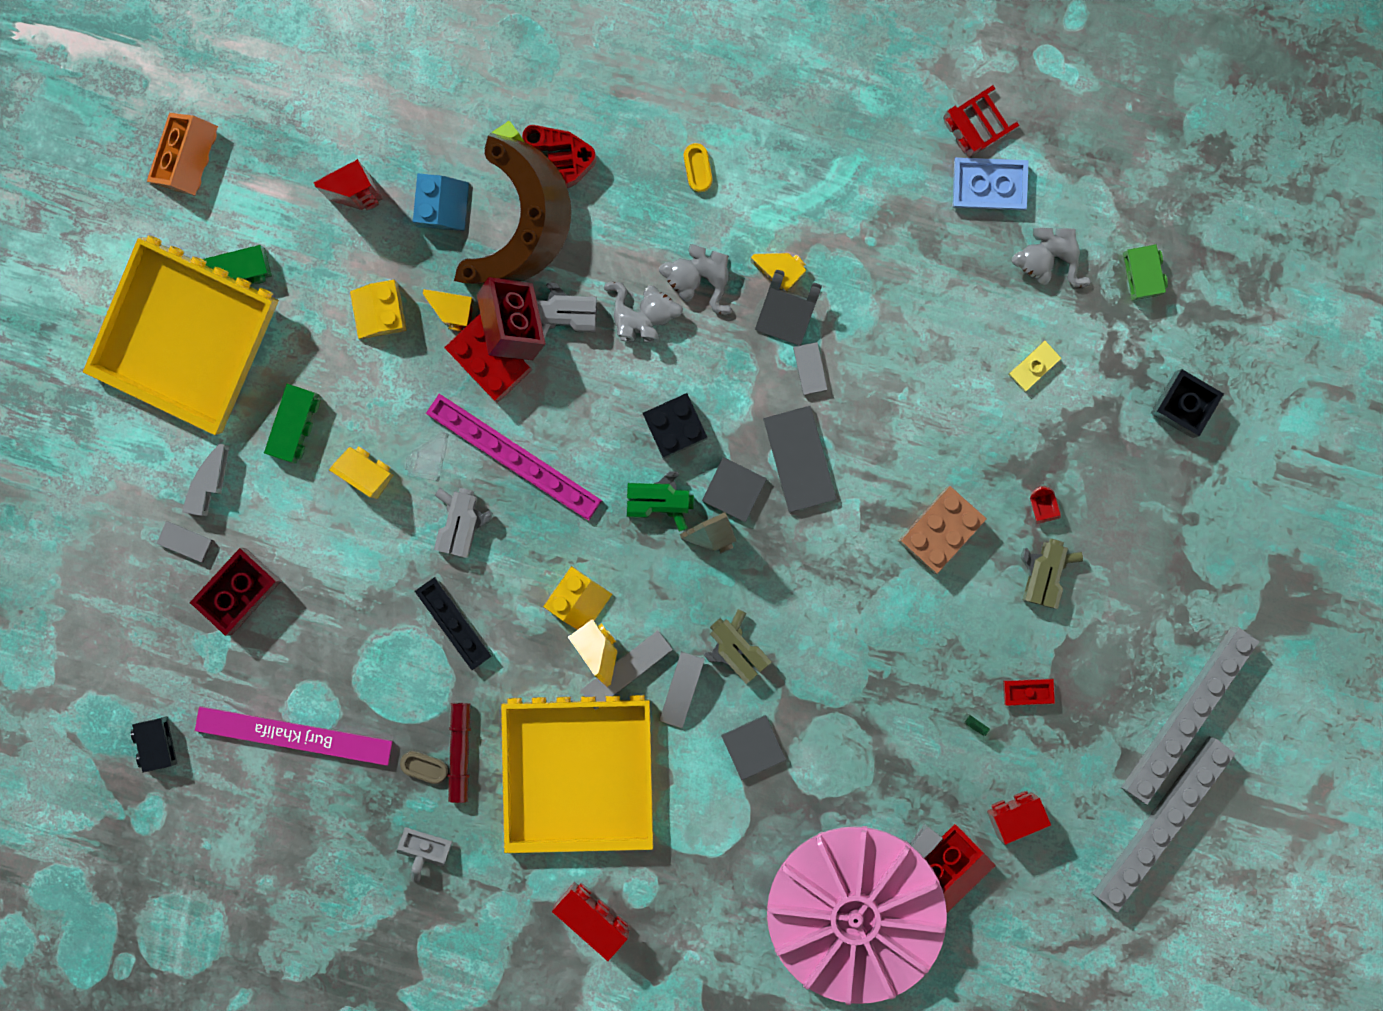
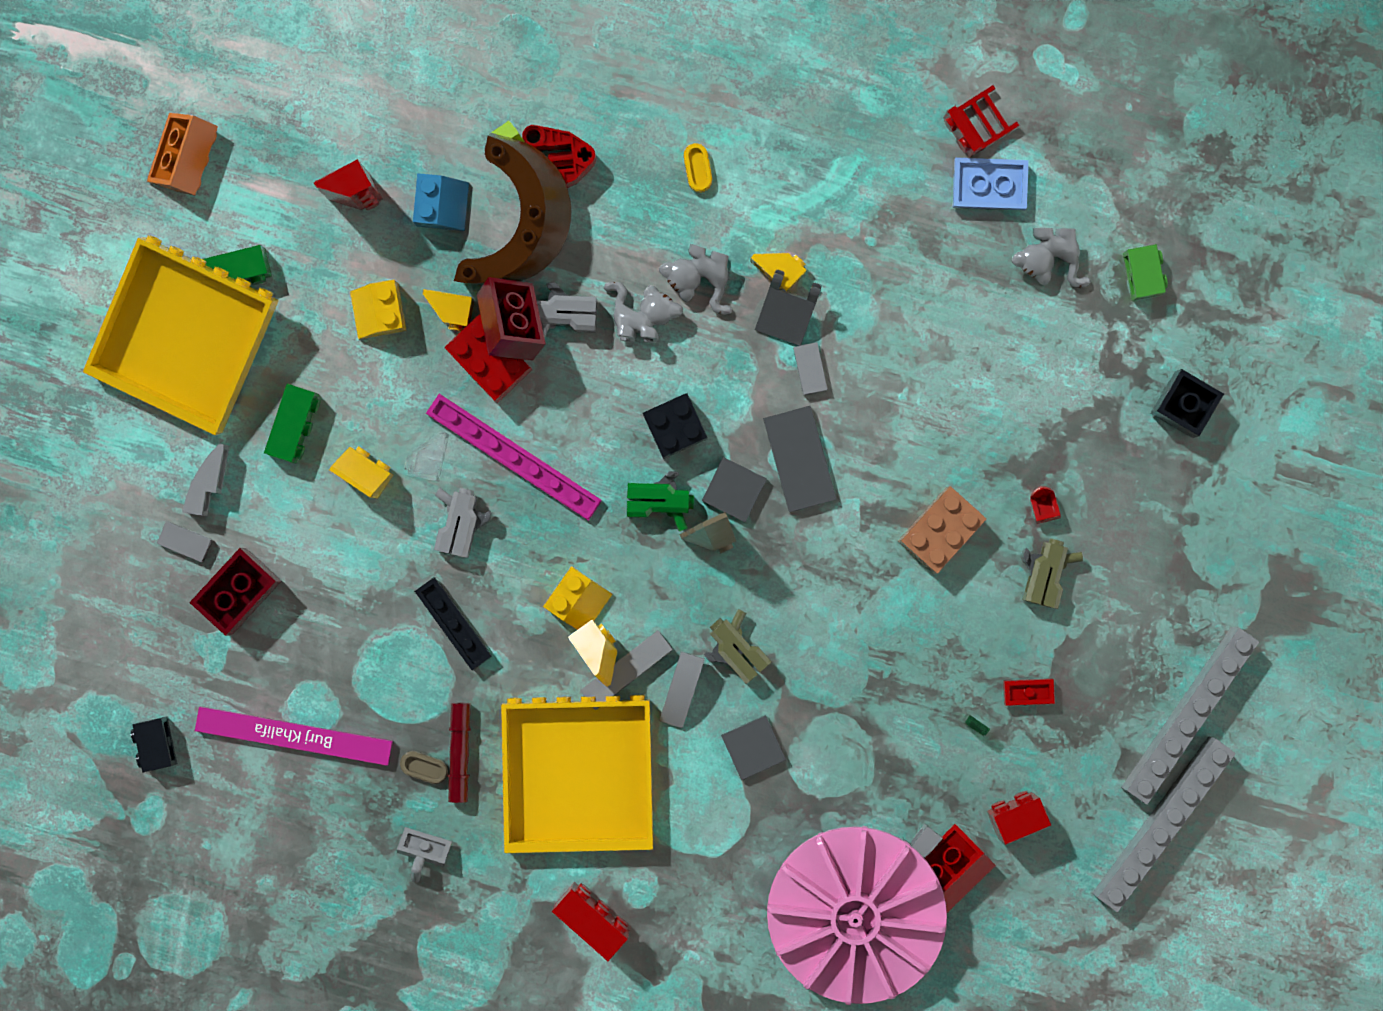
(1034, 366): light yellow plate -> none

